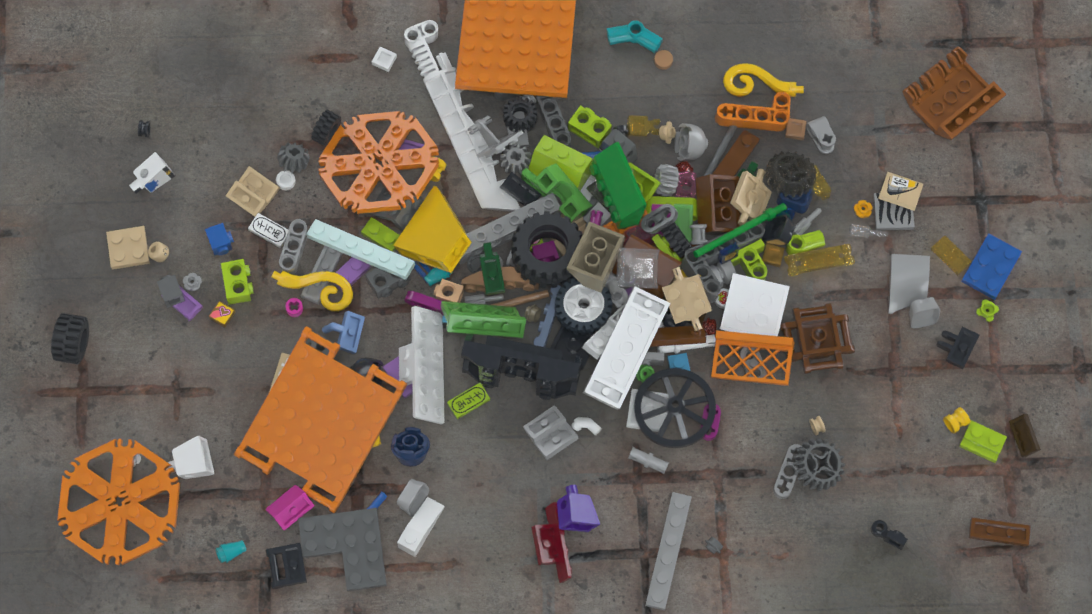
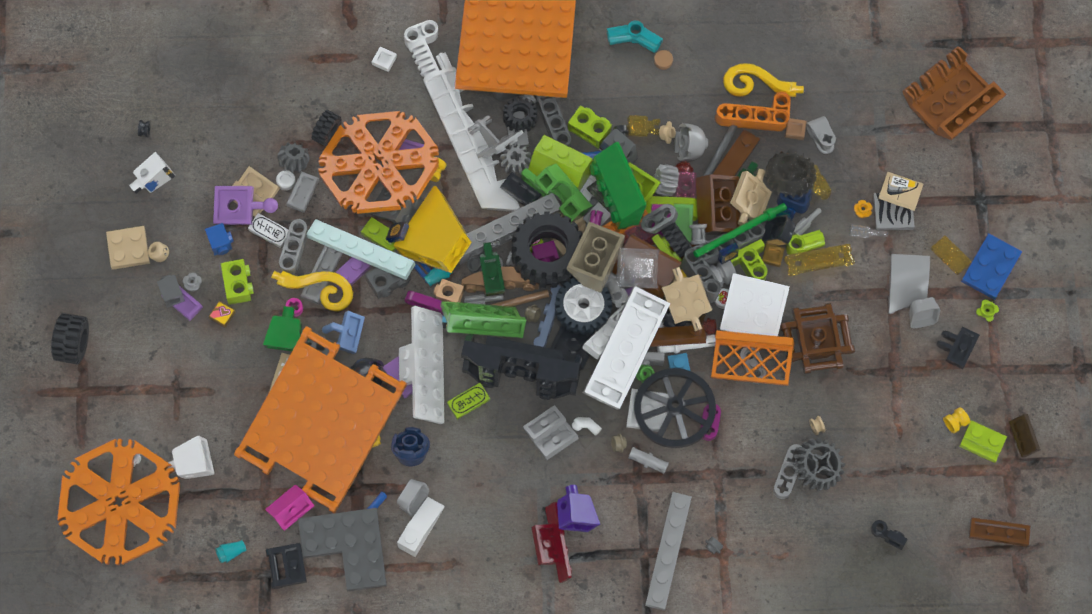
(244, 212): none -> medium lavender plate
(283, 331): none -> green torso
(302, 192): none -> light grey plate
(397, 232): none -> tile
(618, 443): none -> dark tan plate

